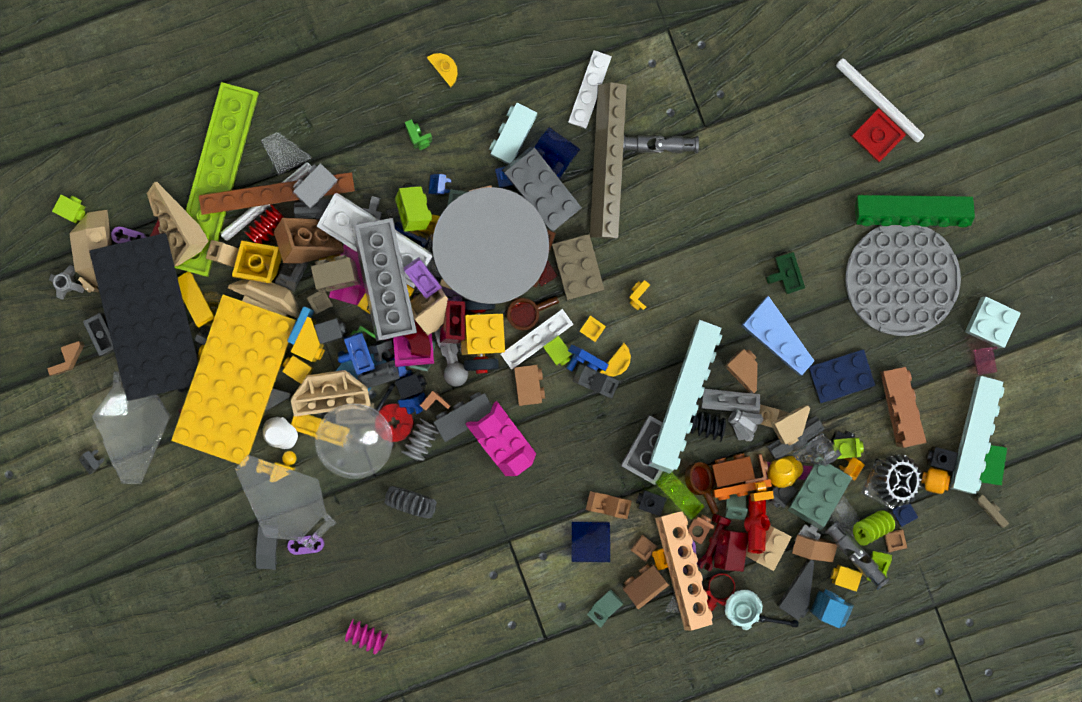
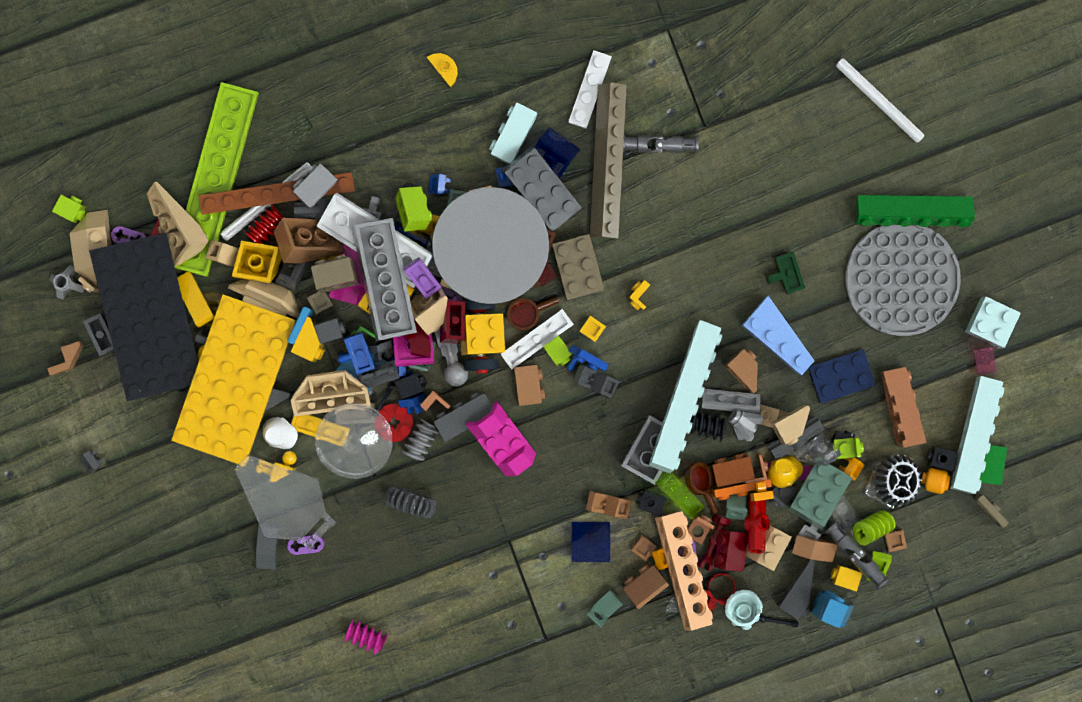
(130, 430): clear windscreen -> none
(283, 153): clear wing -> none
(296, 368): yellow brick -> none
(415, 136): bright green bracket -> none
(618, 362): yellow plate -> none
(878, 135): red plate -> none
(904, 514): dark blue plate -> none

